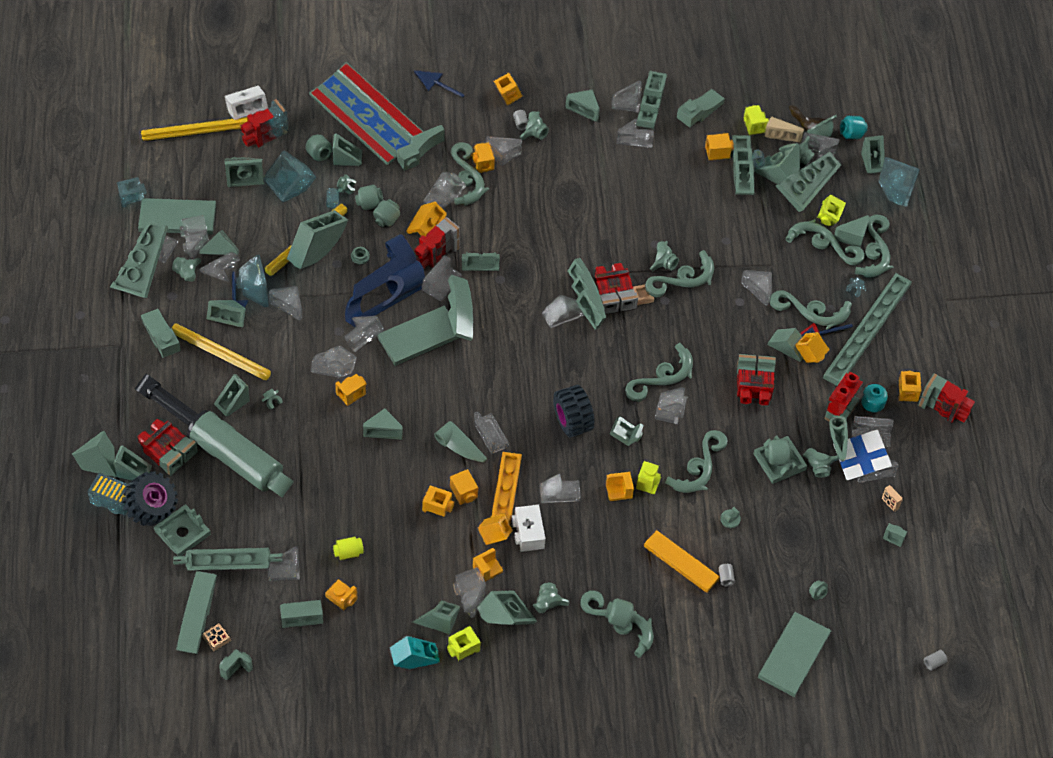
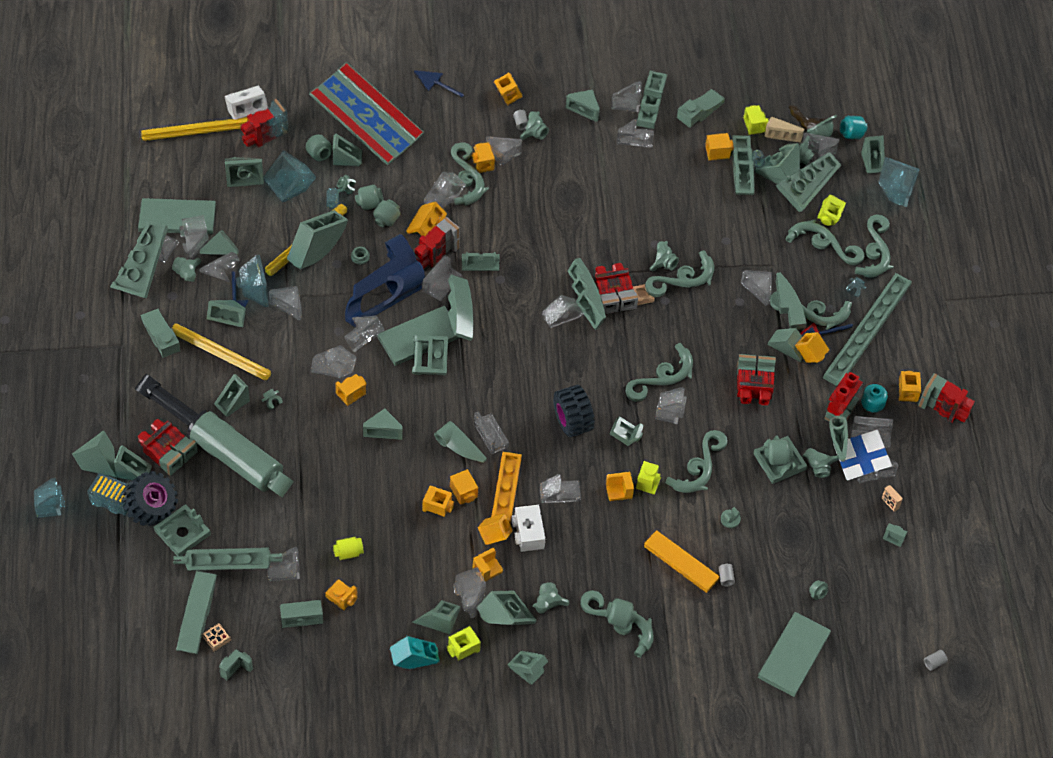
(48, 499): none -> clear light blue slope
(131, 191): clear light blue brick -> none
(410, 155): sand green slope -> none
(436, 355): none -> sand green plate
(528, 665): none -> sand green slope
(790, 303): none -> sand green slope
(852, 232): sand green slope -> none

